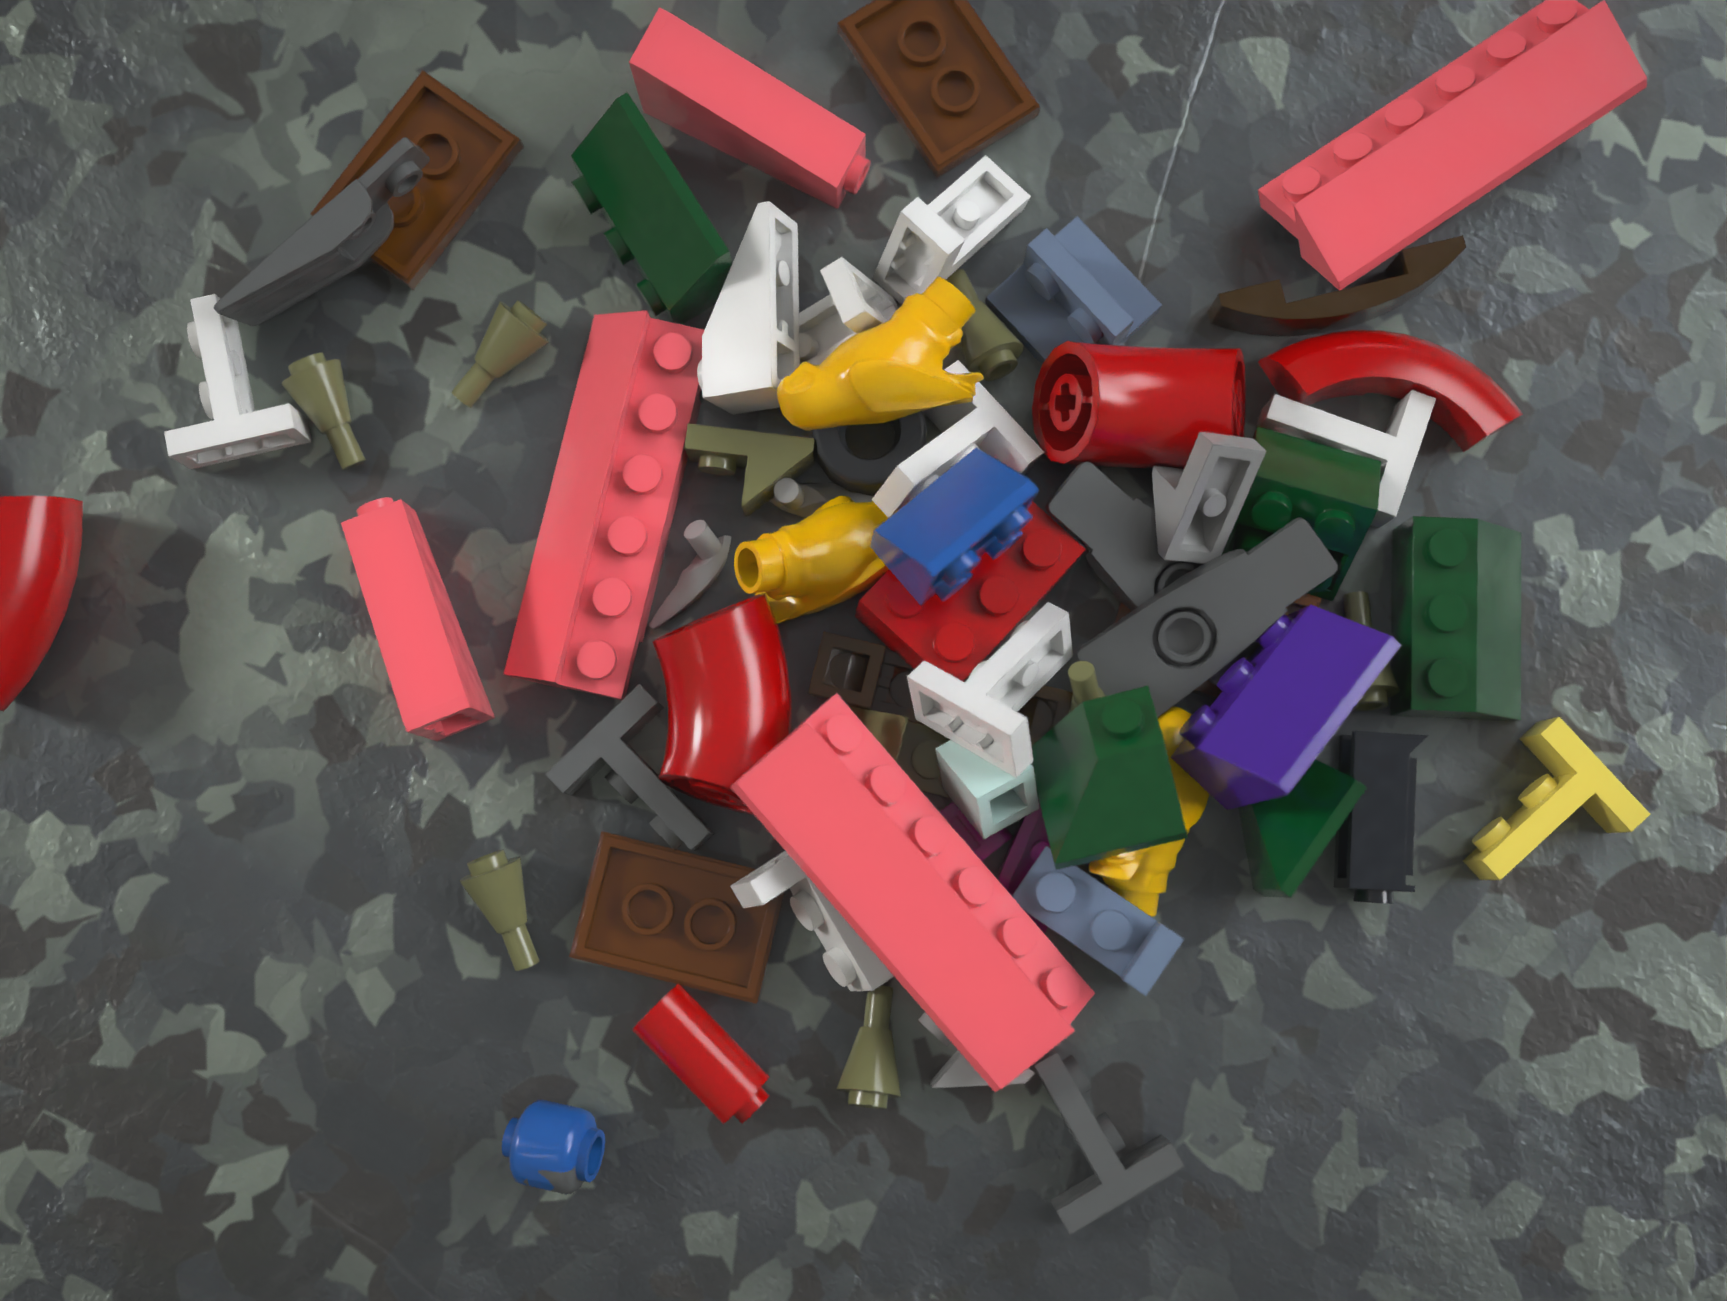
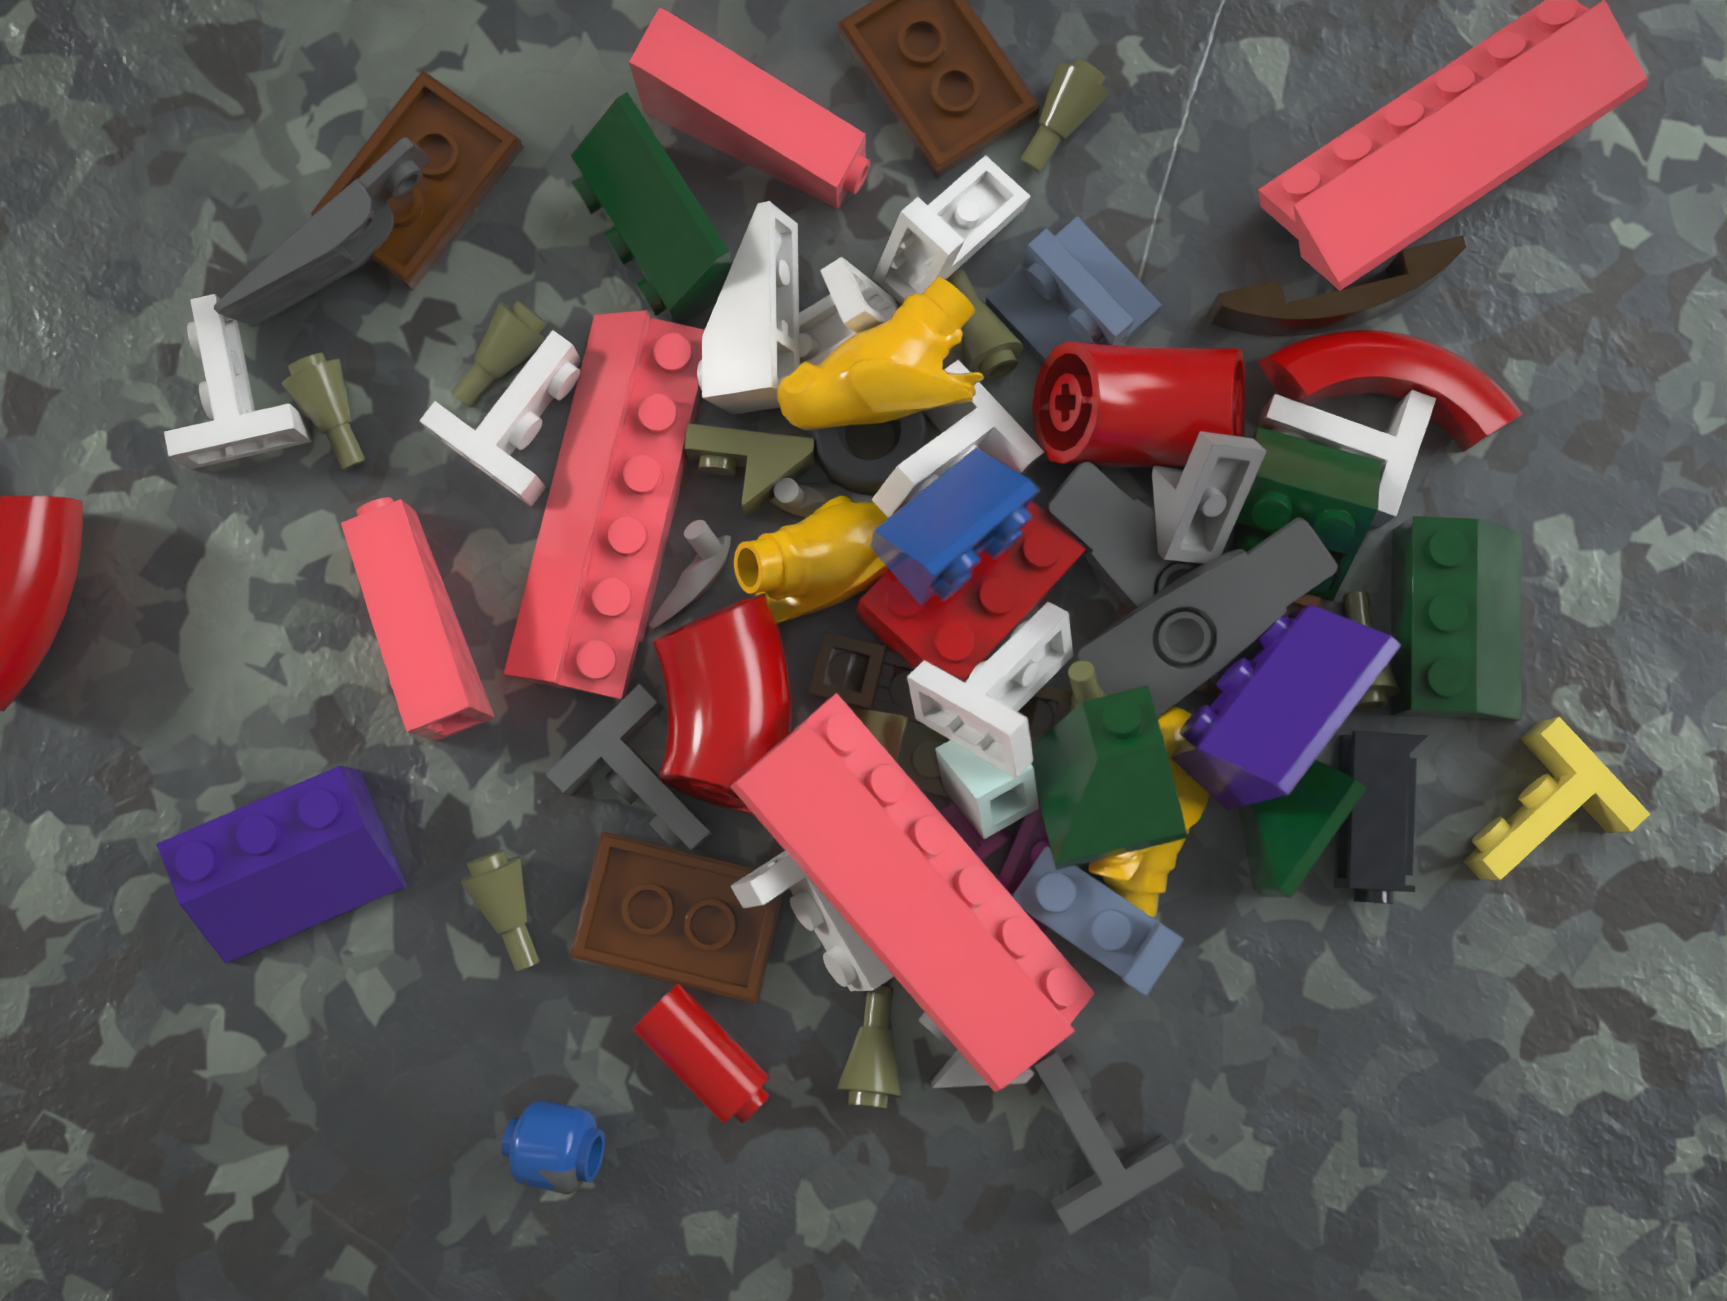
(283, 863): none -> dark purple slope
(513, 418): none -> white bracket
(1071, 98): none -> olive cone

